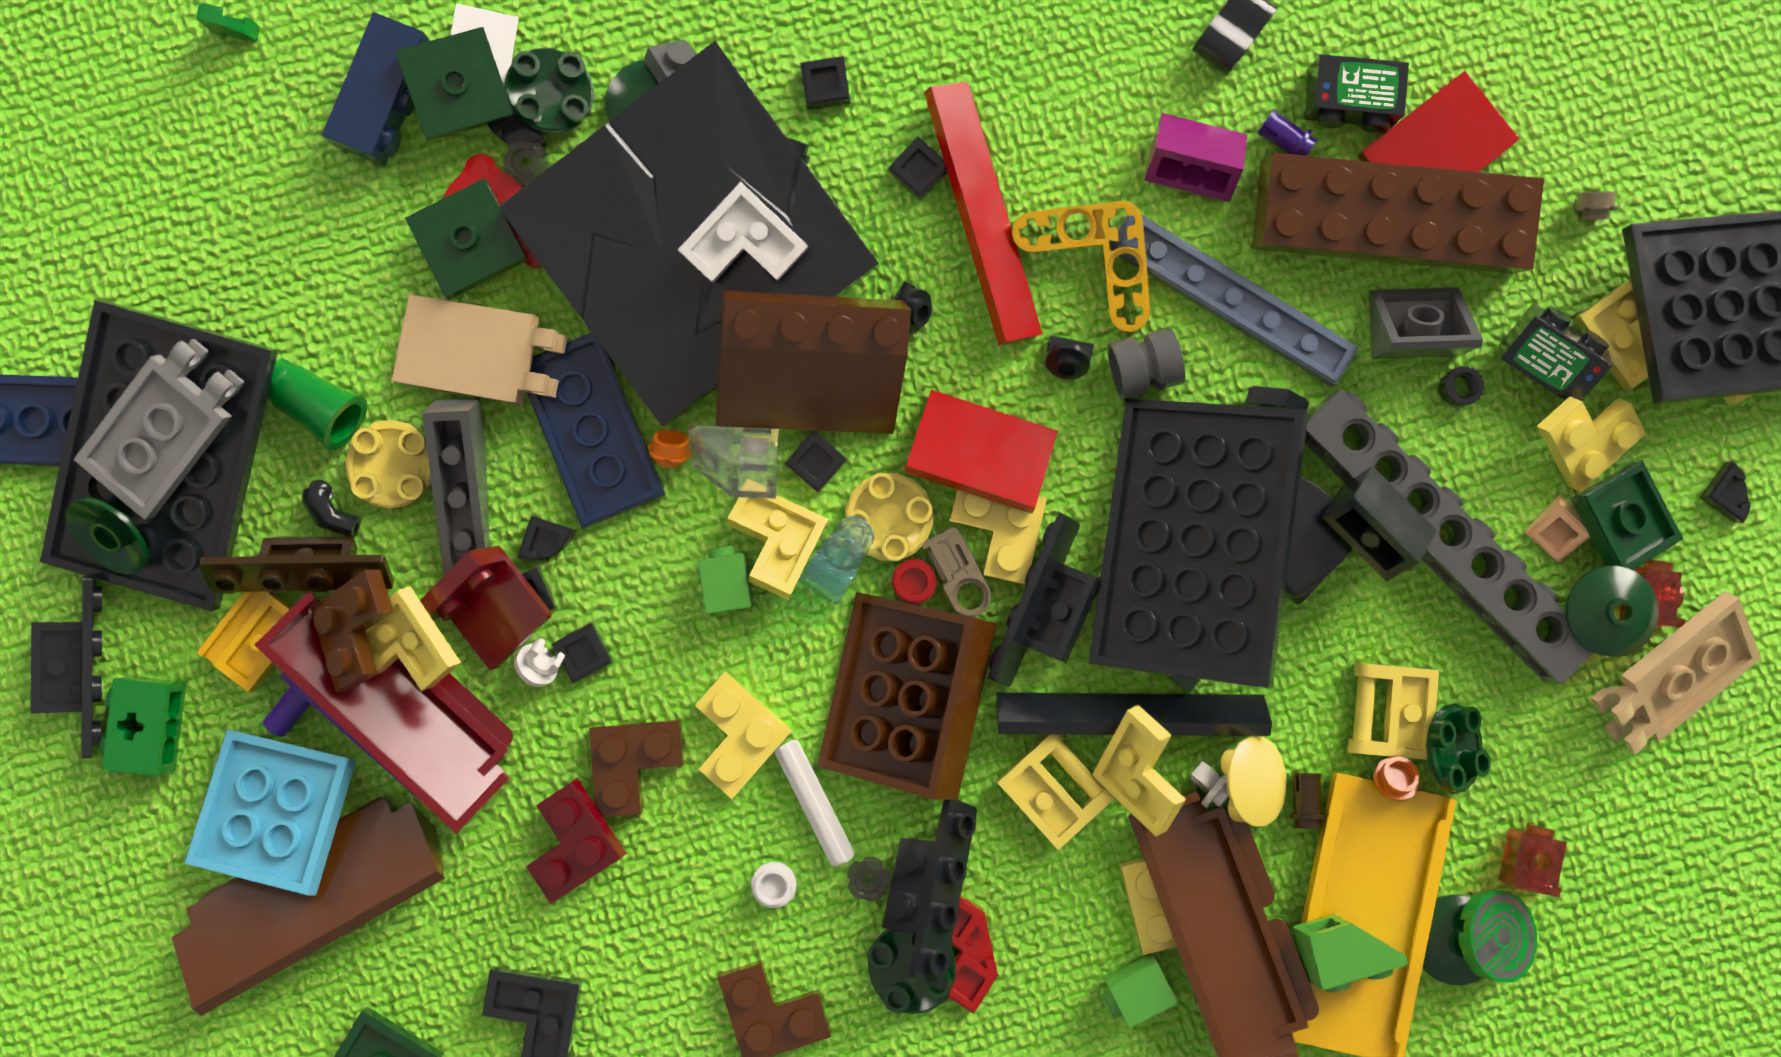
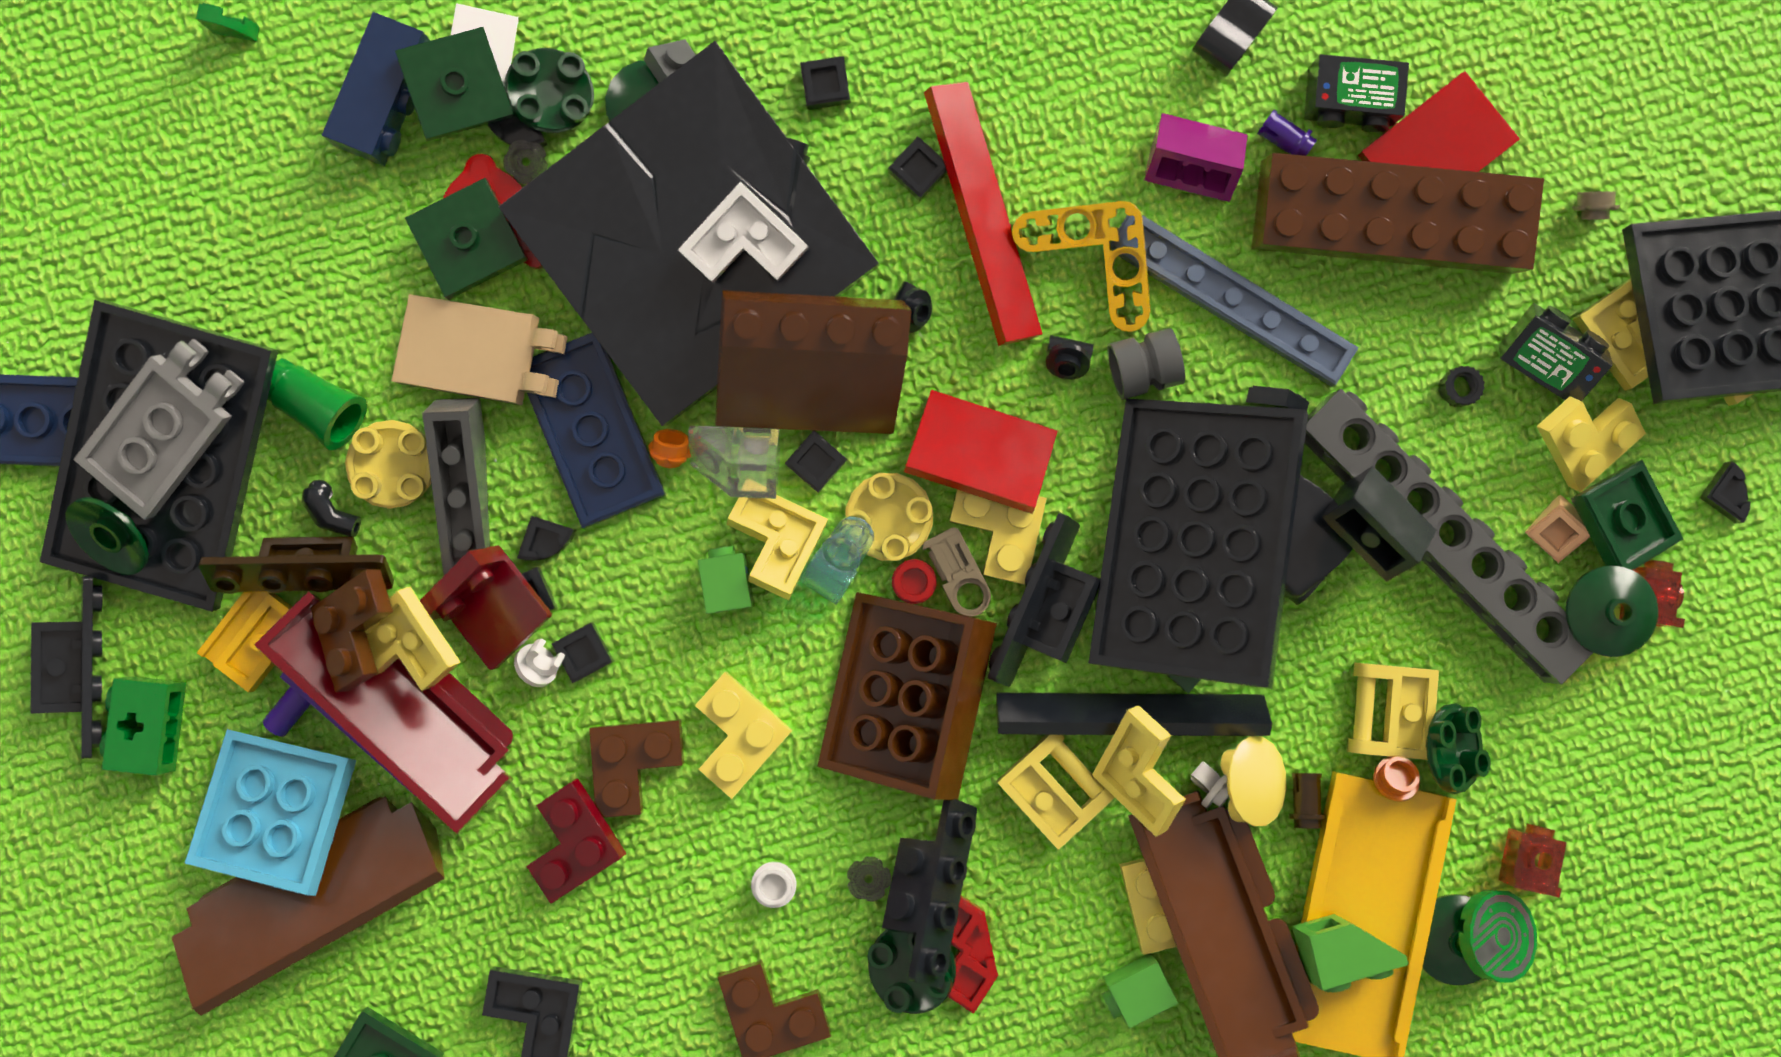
(814, 803): white axle -> none
(1421, 324): dark grey slope -> none
(1680, 674): tan tile -> none

